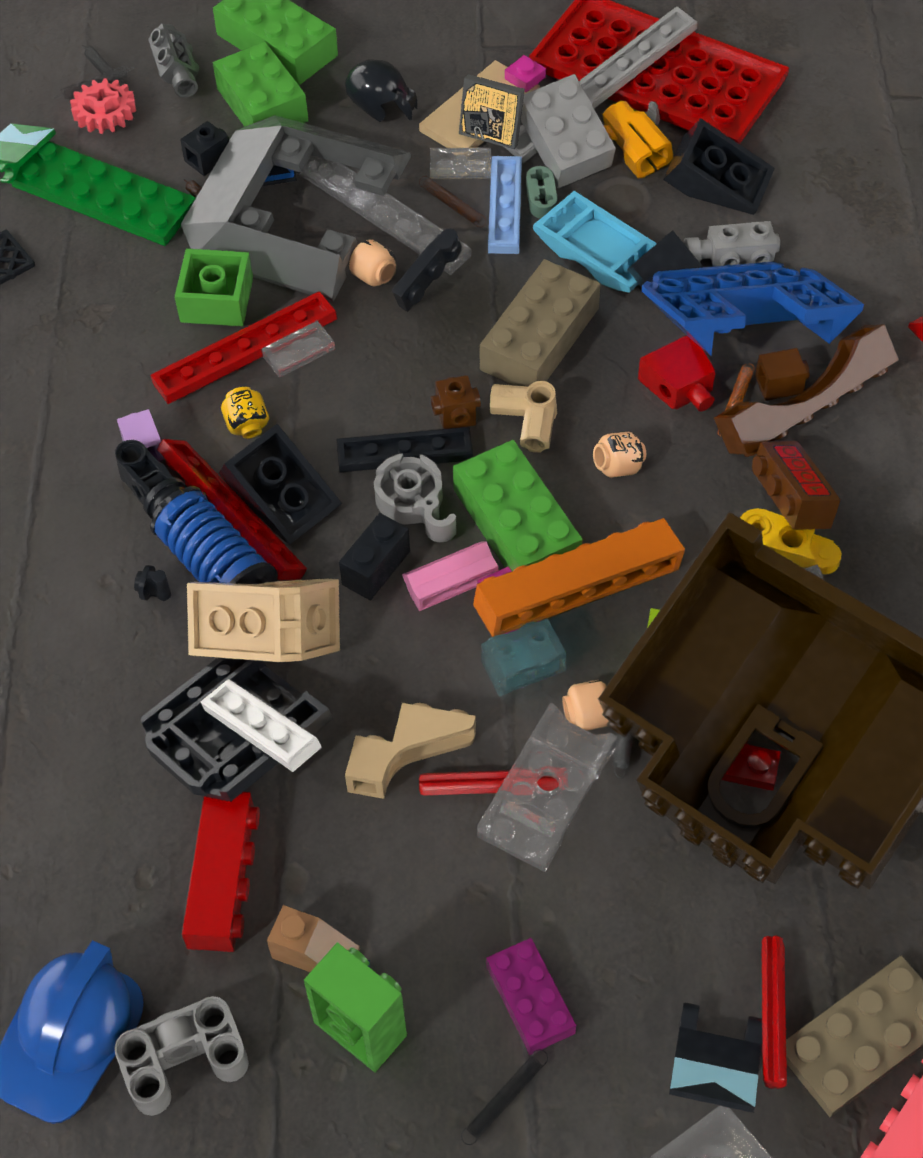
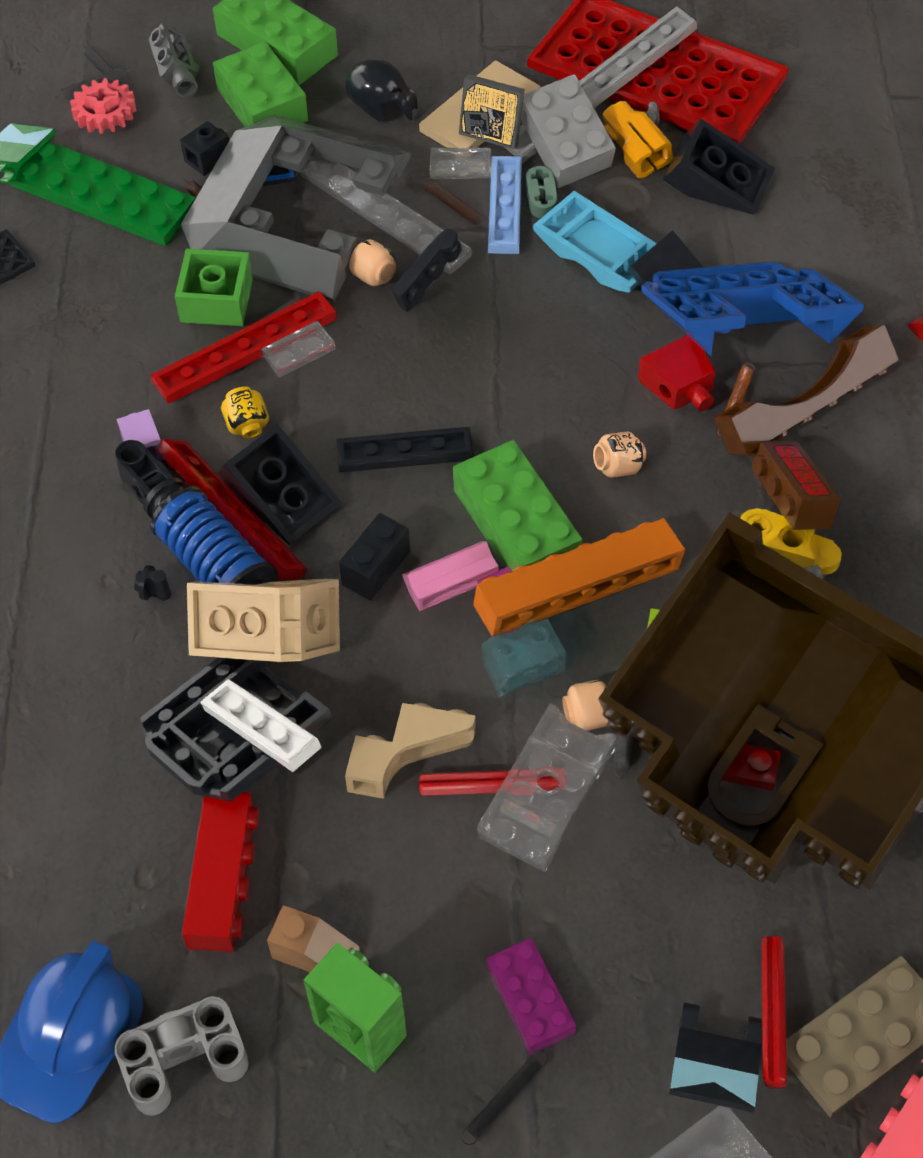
(412, 493): light grey piece -> none
(455, 402): reddish brown brick -> none
(525, 73): dark pink plate -> none
(526, 402): tan piece -> none
(539, 325): dark tan brick -> none
(736, 244): light grey brick -> none
(781, 374): reddish brown brick -> none

